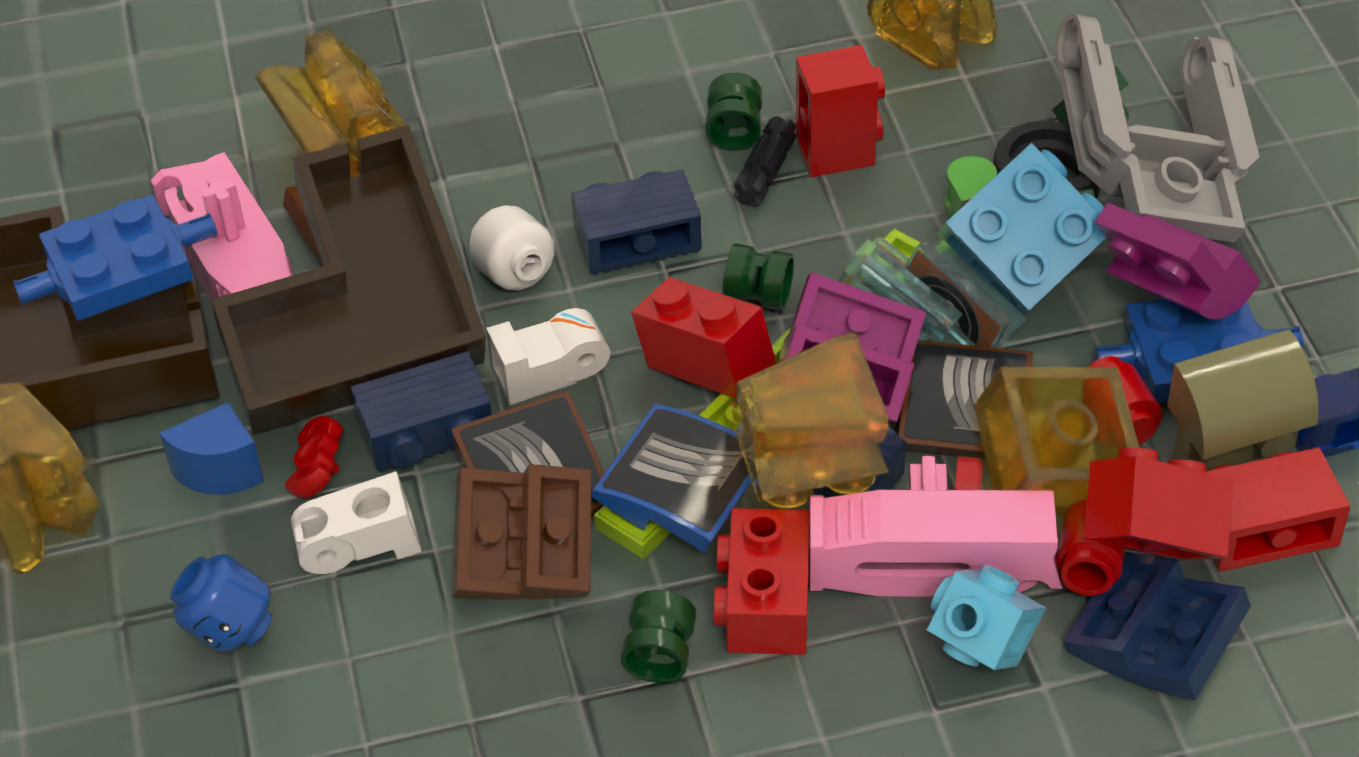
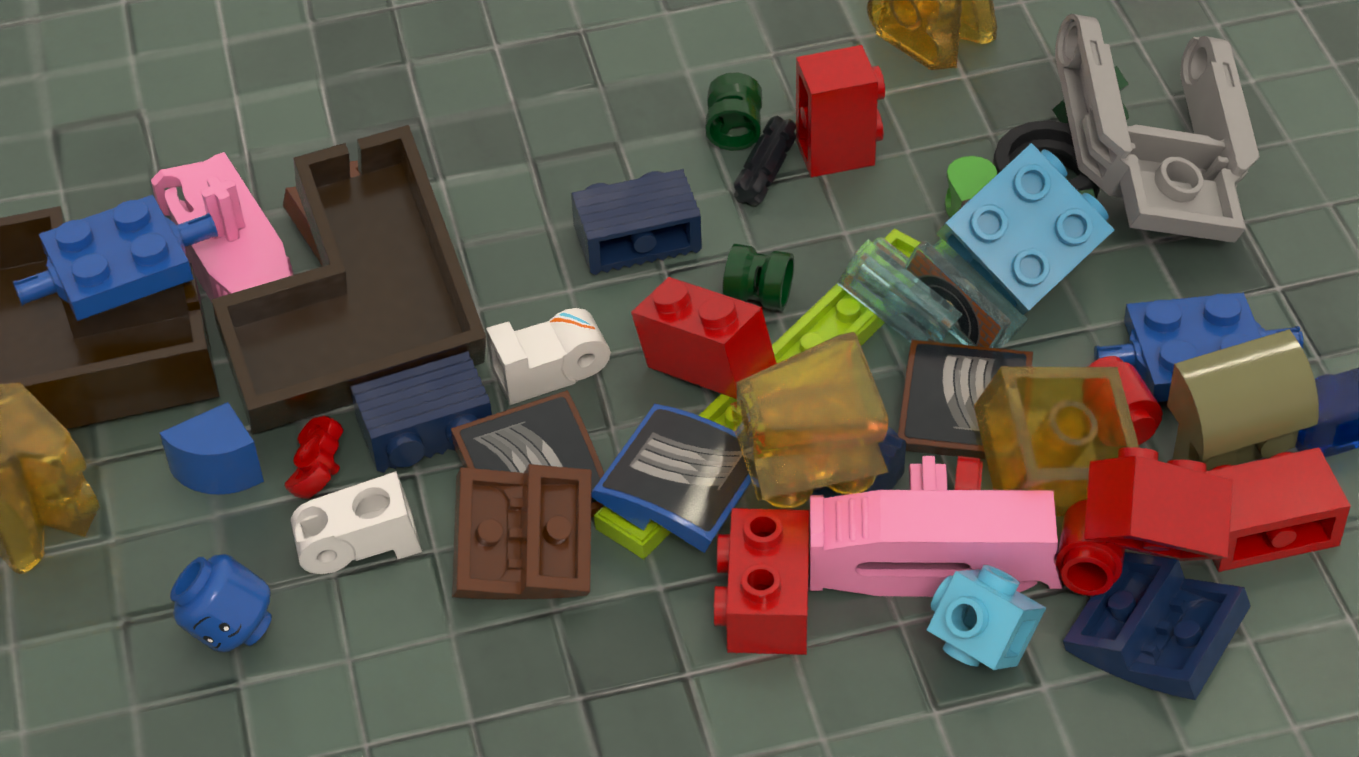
(331, 97): clear yellow piece -> none
(508, 244): white head -> none
(657, 644): dark green wheel -> none
(883, 327): magenta brick -> none
(1176, 263): magenta brick -> none

